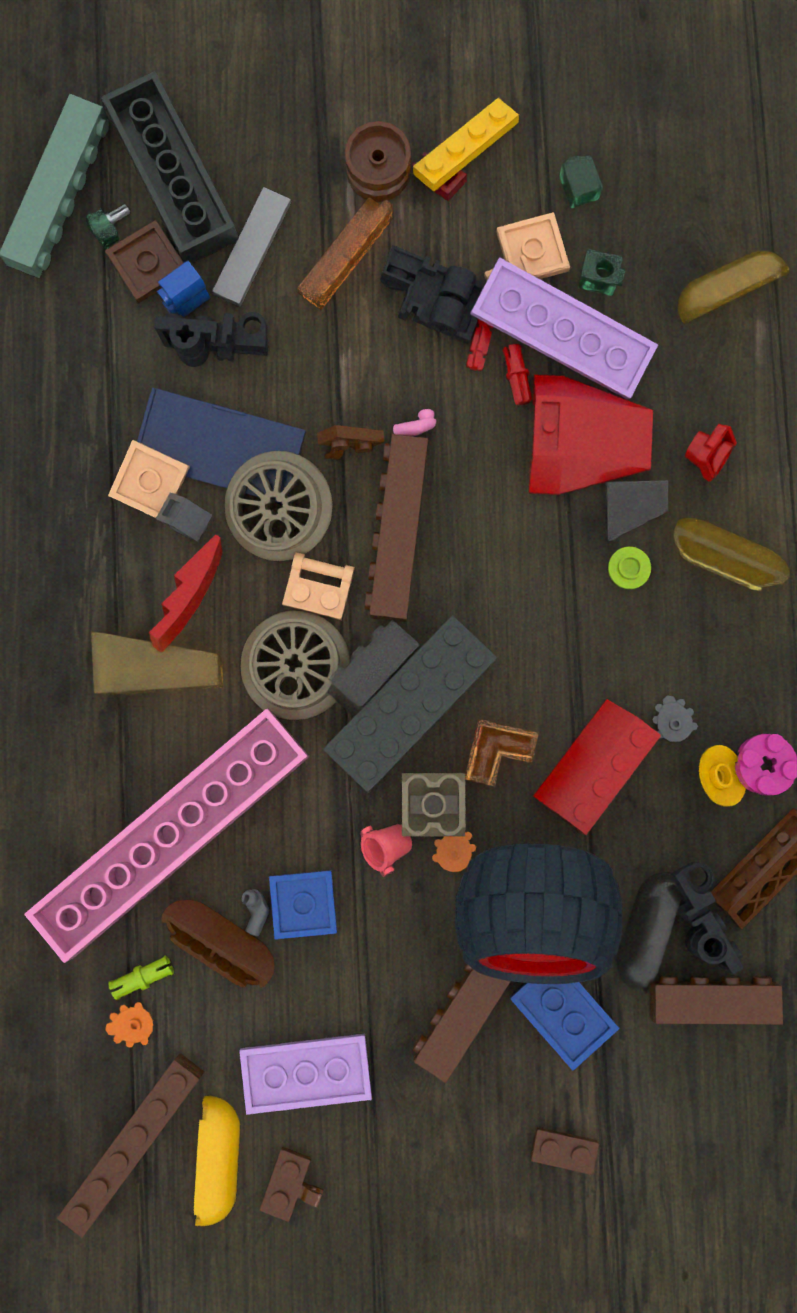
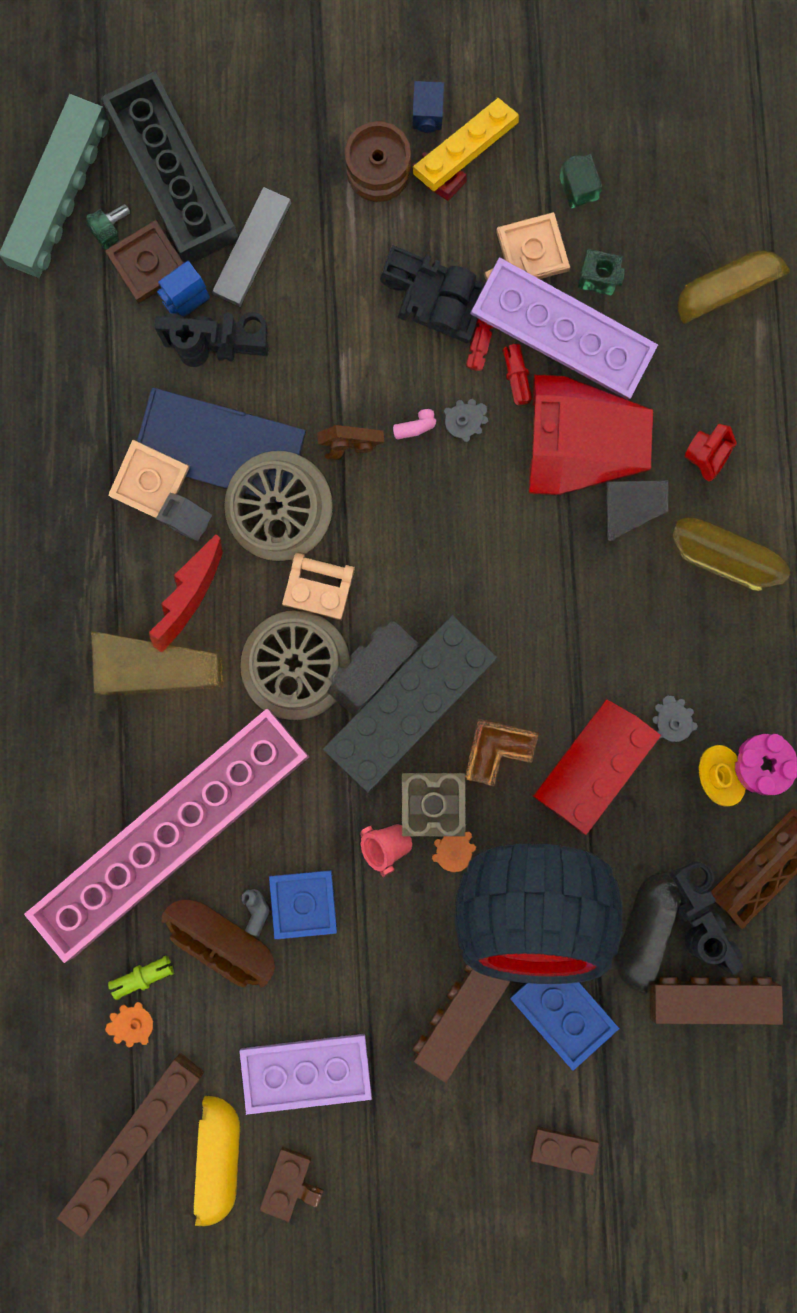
(346, 252): clear orange fence -> none
(398, 528): reddish brown brick -> none
(428, 106): none -> dark blue brick
(465, 419): none -> dark grey piece
(629, 567): lime piece -> none

